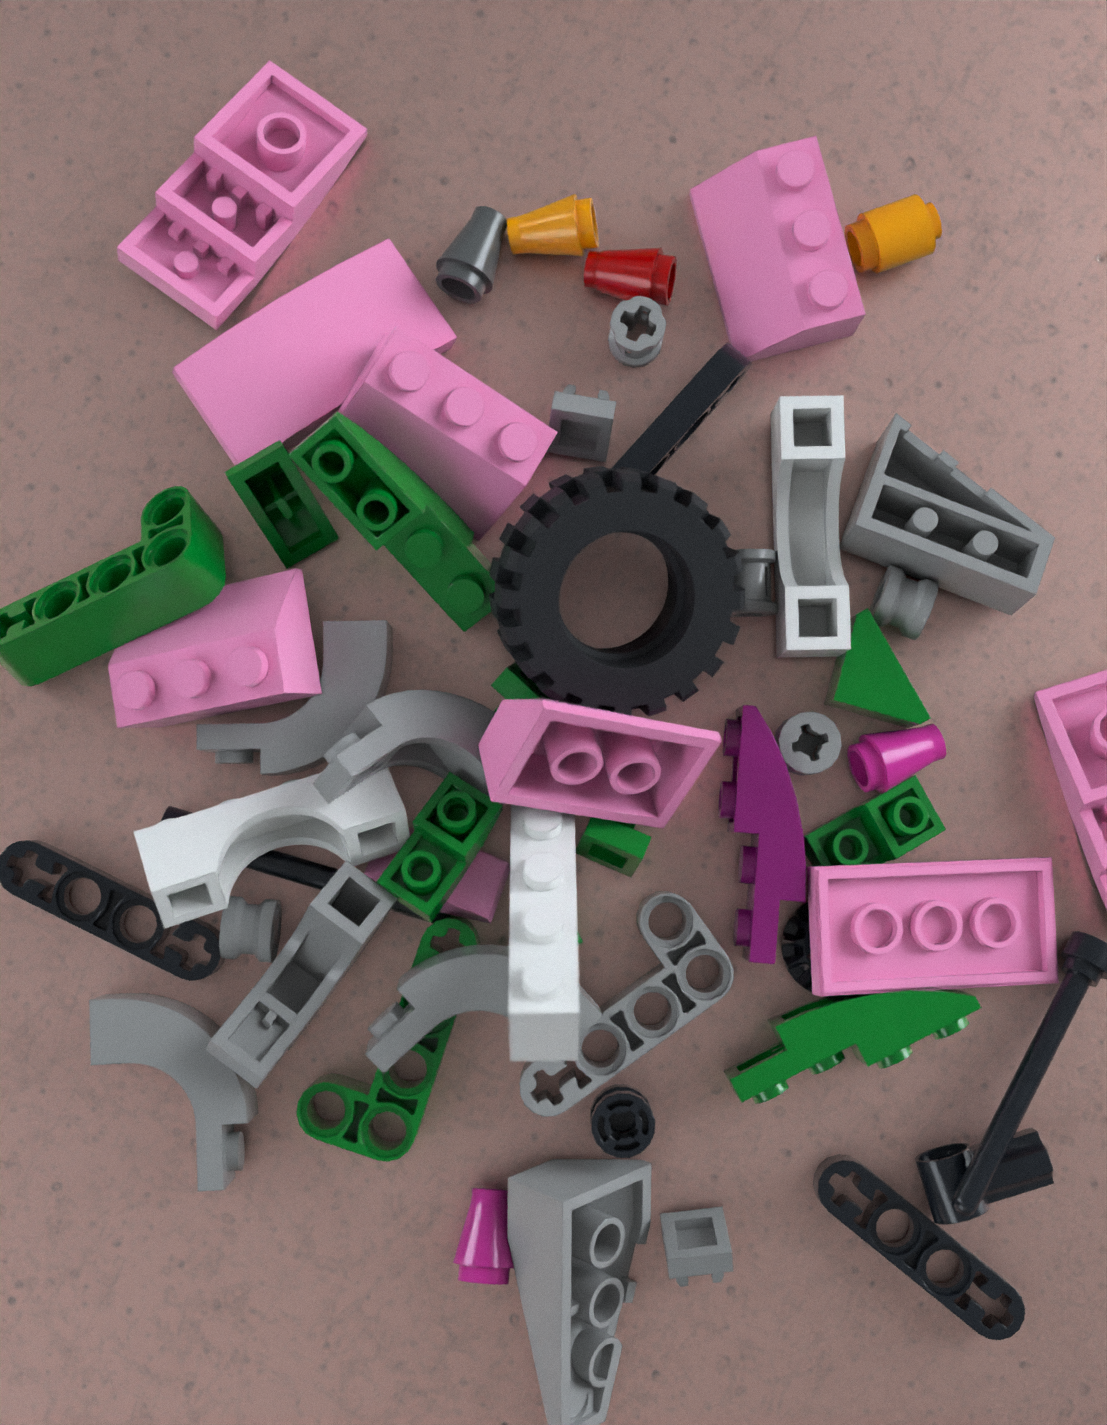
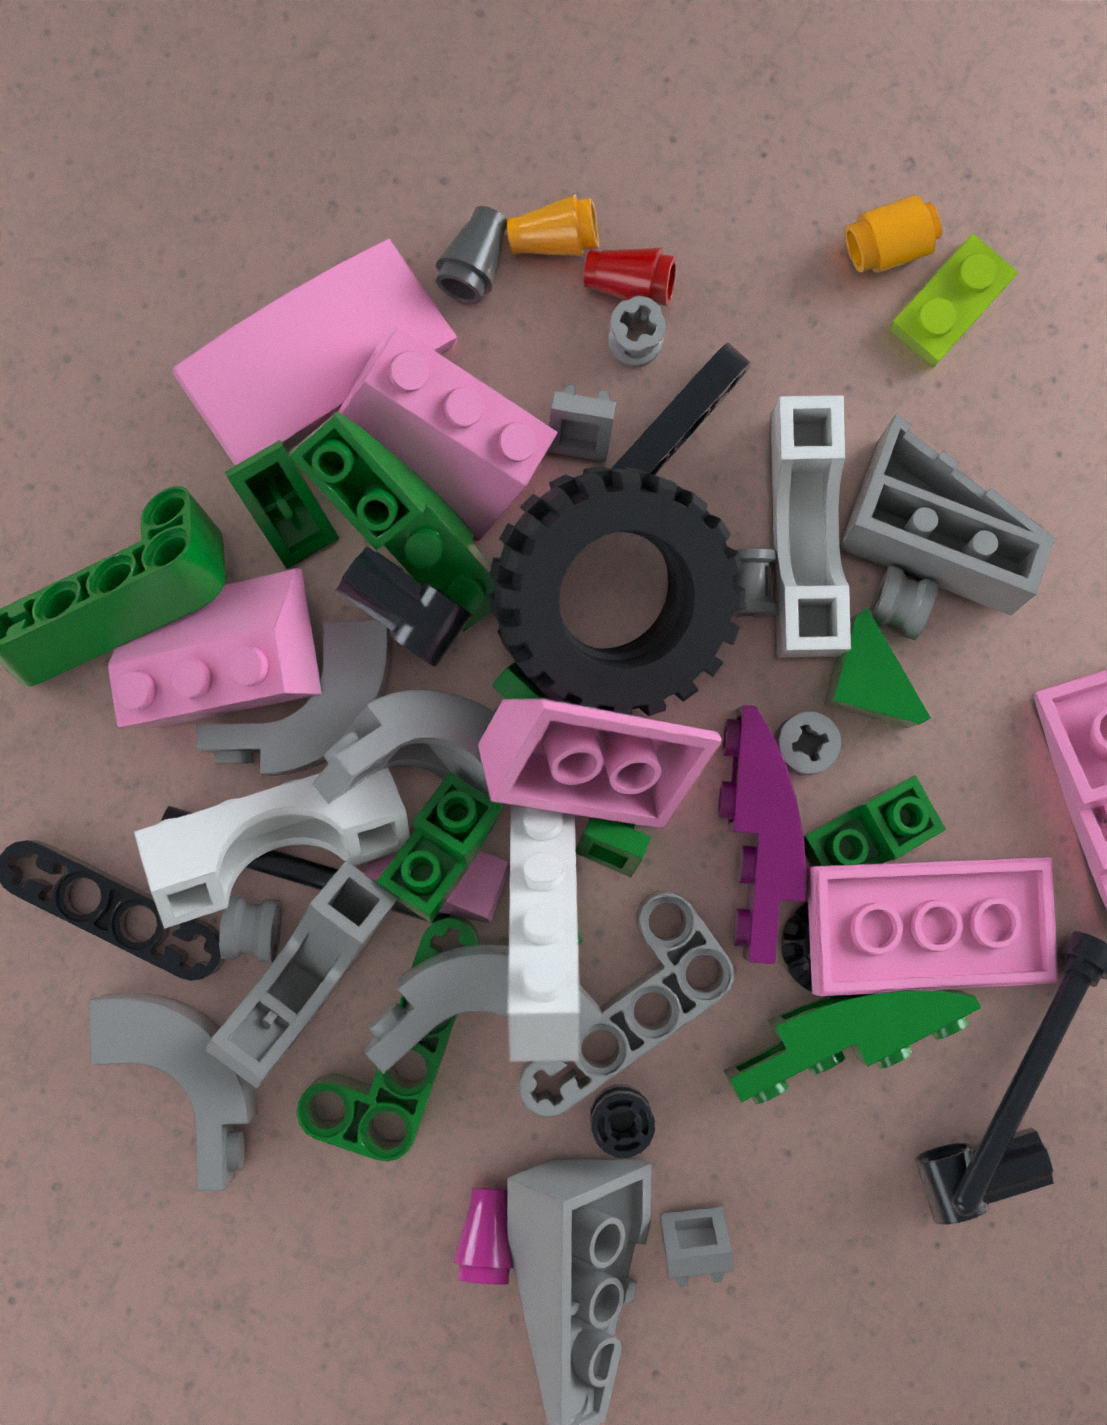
(242, 194): bright pink slope -> none
(415, 613): none -> black piece
(778, 251): bright pink slope -> none
(891, 757): dark pink cone -> none
(917, 1246): black beam -> none
(953, 300): none -> lime plate

